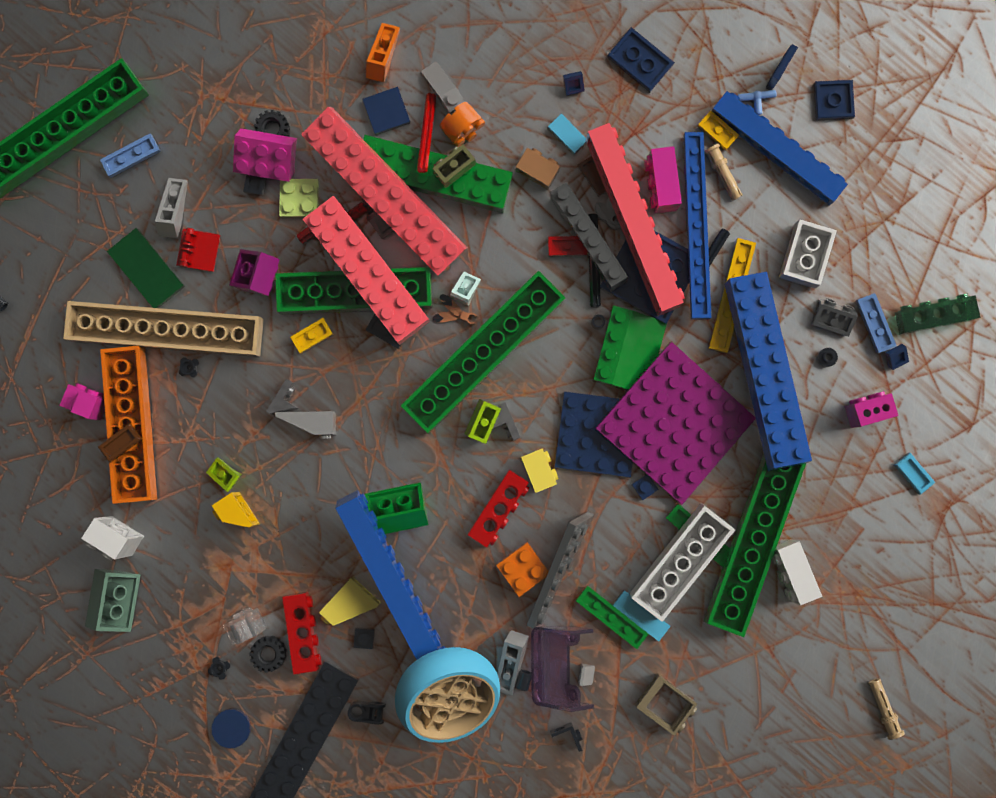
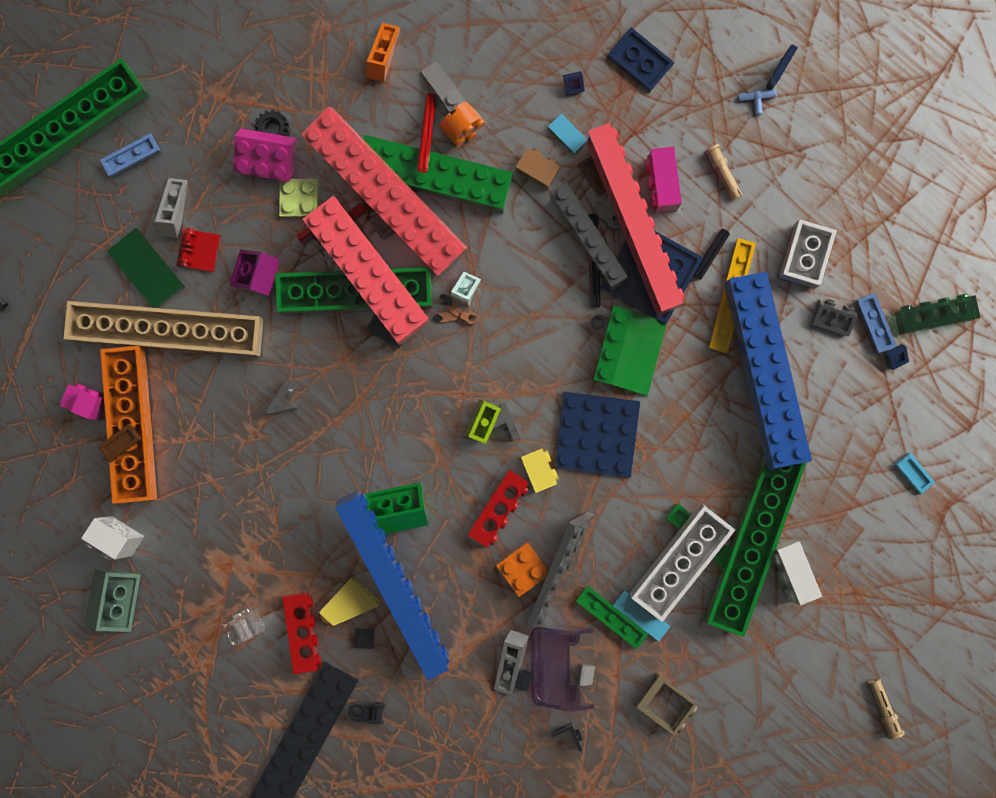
(184, 363): black plate -> none
(221, 674): black plate -> none
(223, 474): lime slope -> none
(231, 728): dark blue tile -> none
(235, 511): yellow slope -> none
(254, 185): black plate -> none
(259, 662): black tyre -> none
(311, 335): yellow plate -> none
(317, 423): light grey slope -> none
(386, 111): dark blue tile -> none
(447, 694): wheel -> none
(454, 165): olive brick -> none
(483, 352): green brick -> none
(565, 246): red plate -> none
(644, 487): dark blue plate -> none
(675, 423): magenta plate -> none
(697, 226): blue plate -> none
(718, 130): yellow plate -> none
(779, 148): blue brick -> none
(823, 361): black plate -> none
(834, 100): dark blue tile -> none
(882, 401): dark pink piece -> none

